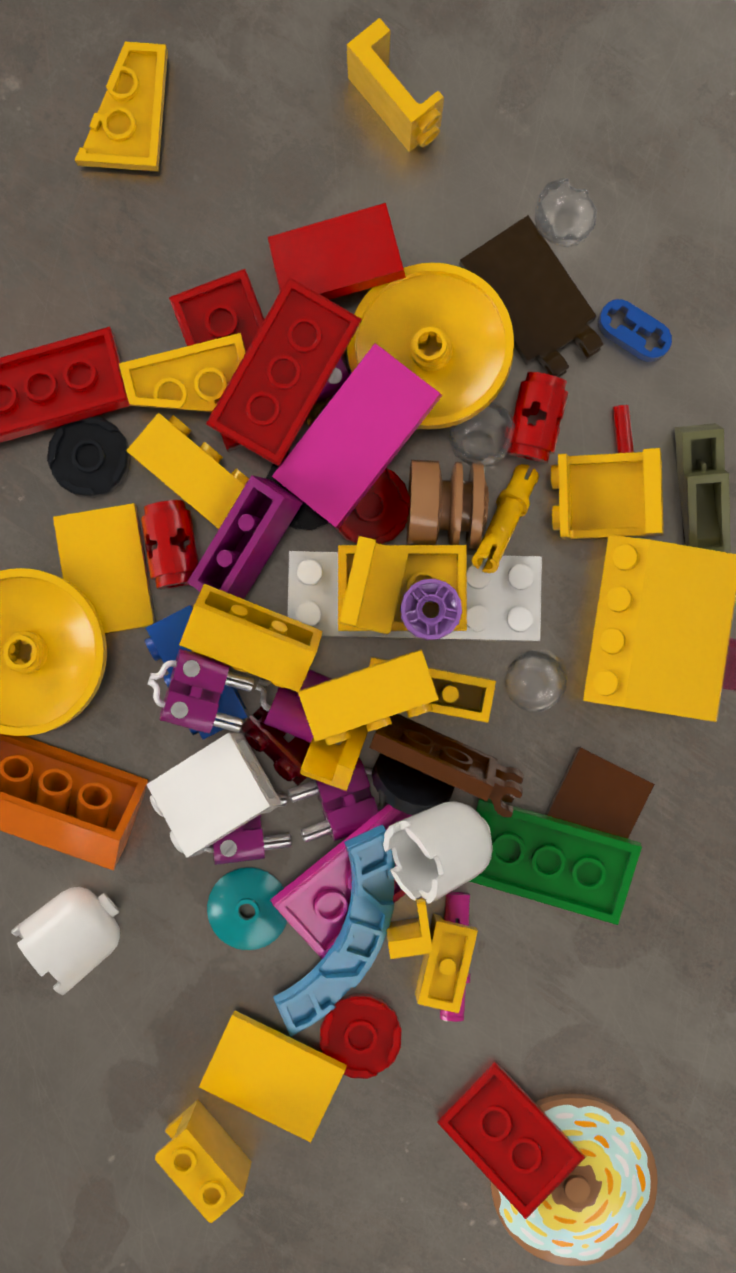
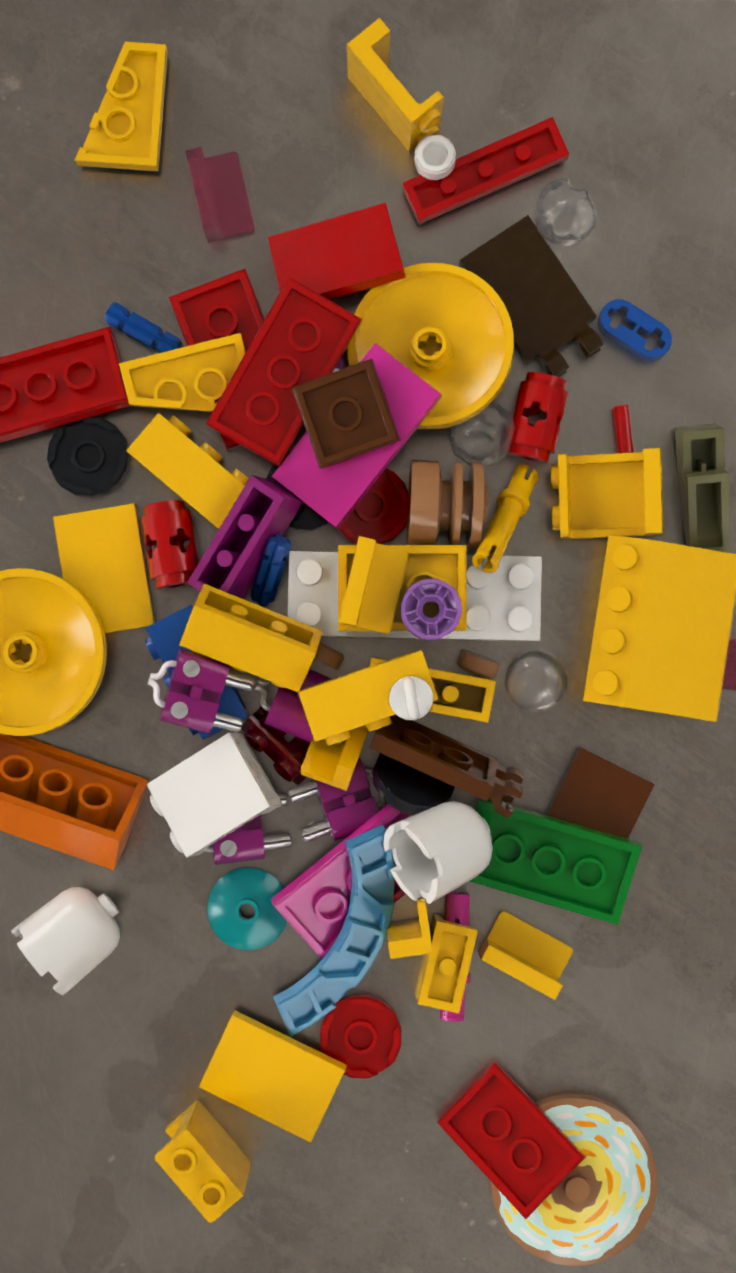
(141, 329): none -> blue axle
(220, 194): none -> clear pink panel
(270, 569): none -> blue axle
(329, 656): none -> medium nougat tile
(346, 414): none -> reddish brown tile
(411, 698): none -> white tile
(435, 157): none -> white tile
(478, 664): none -> medium nougat tile
(487, 170): none -> red plate
(526, 953): none -> yellow panel

